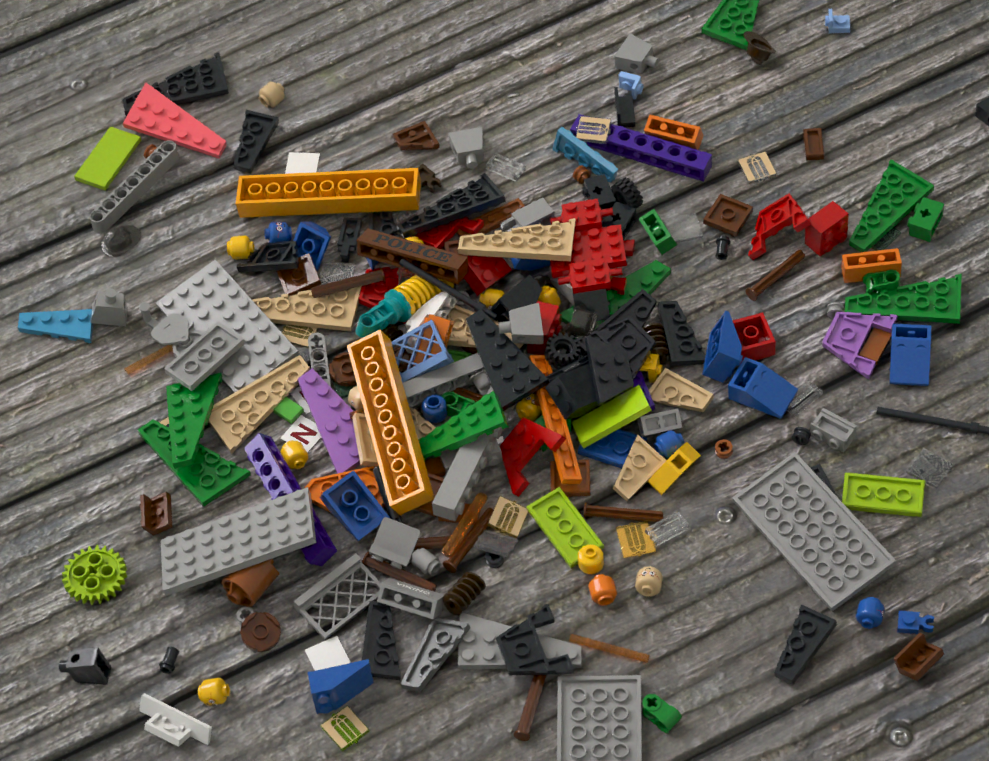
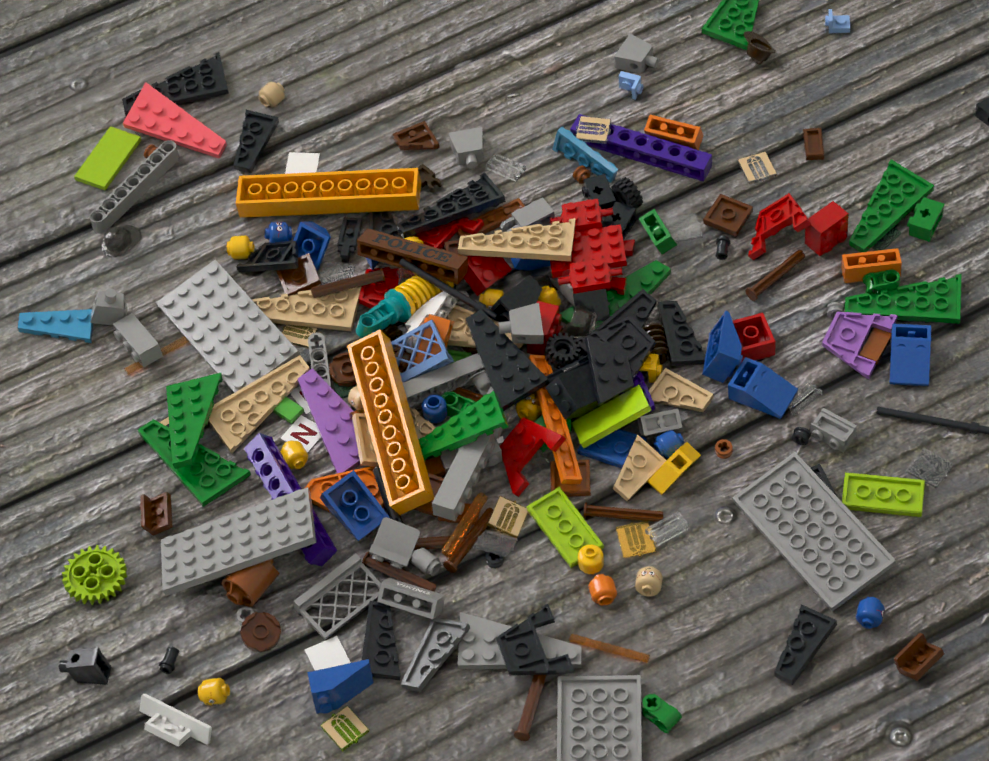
(137, 340): none -> light grey brick
(195, 351): light grey plate -> none
(463, 593): dark brown piece -> none
(624, 110): black panel -> none
(911, 622): blue plate -> none

